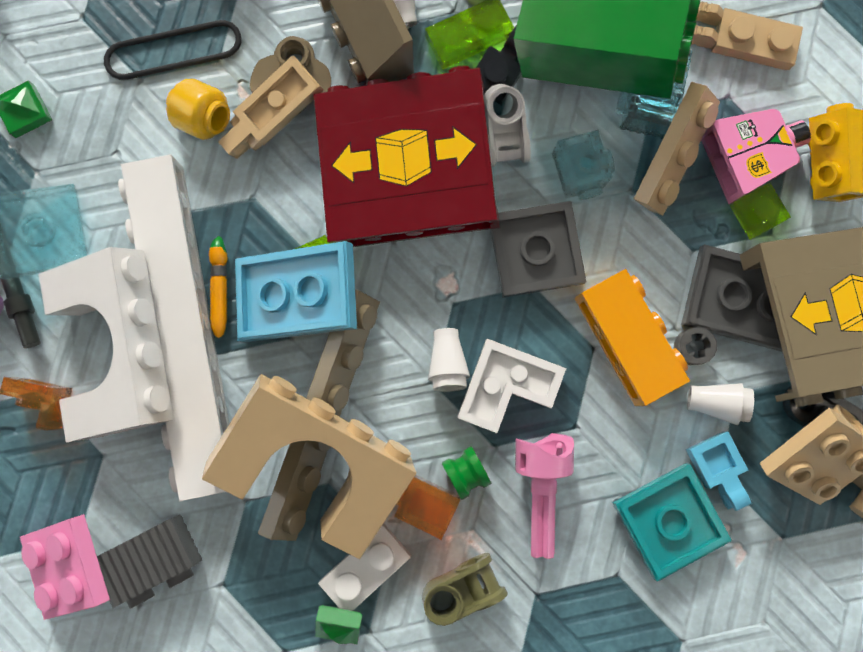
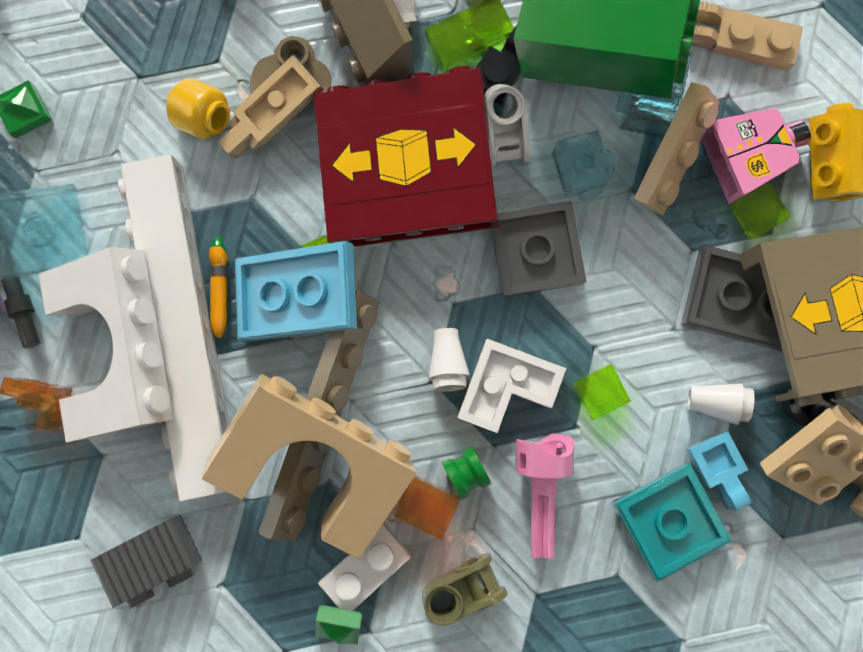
(64, 568): bright pink plate -> none
(171, 33): black piece -> none
(601, 391): none -> clear neon green plate
(633, 338): light orange brick -> none
(705, 354): dark grey bush -> none

